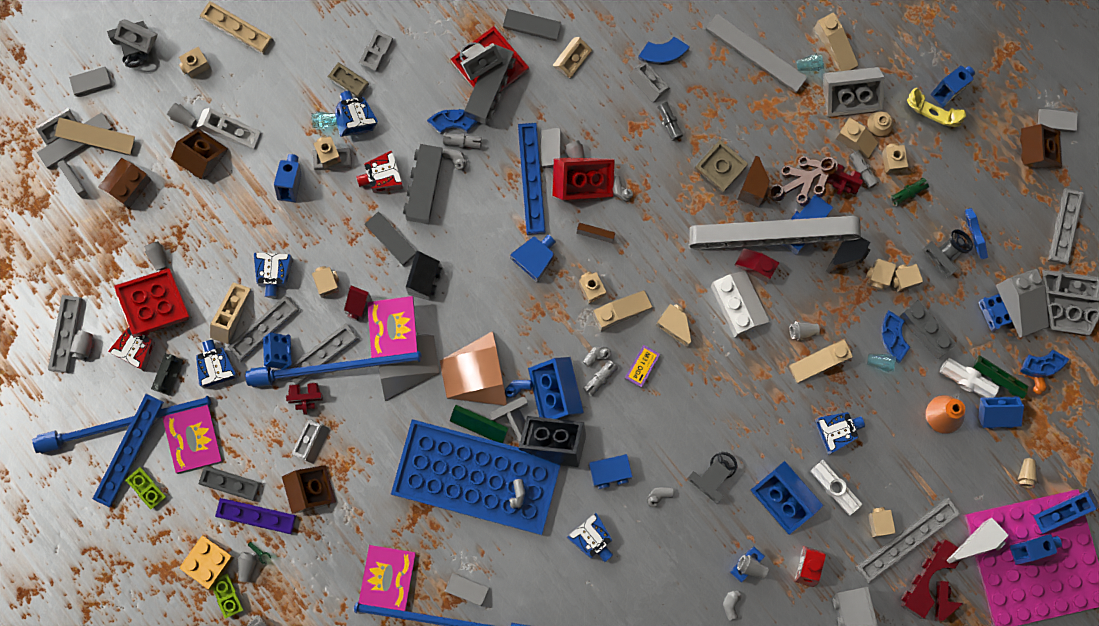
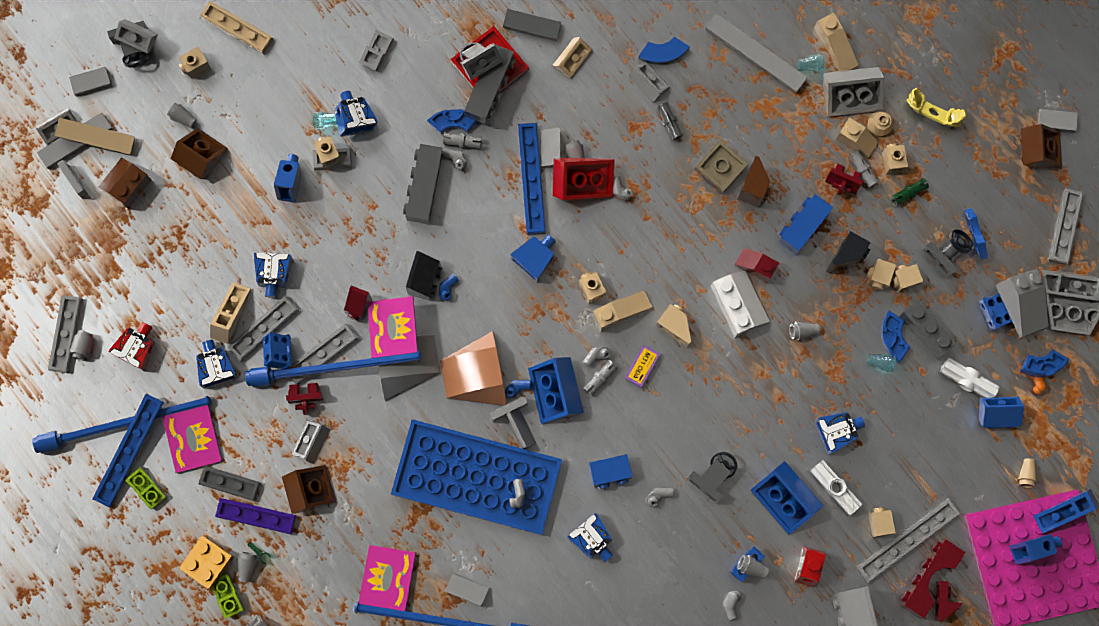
(151, 302): red plate -> none
(156, 255): light grey cone -> none
(167, 374): pearl dark grey hinge -> none
(227, 128): white slope -> none
(325, 281): tan brick -> none
(348, 80): dark tan plate -> none
(381, 174): torso -> none
(390, 238): dark grey tile -> none
(445, 287): none -> blue arm
(478, 424): dark green tile -> none
(554, 440): black slope -> none
(595, 232): reddish brown tile -> none
(775, 232): light grey beam -> none
(806, 178): plant -> none
(821, 361): tan slope -> none
(945, 414): orange cone -> none
(956, 82): blue torso -> none
(984, 539): white slope -> none
(1000, 377): dark green plate -> none

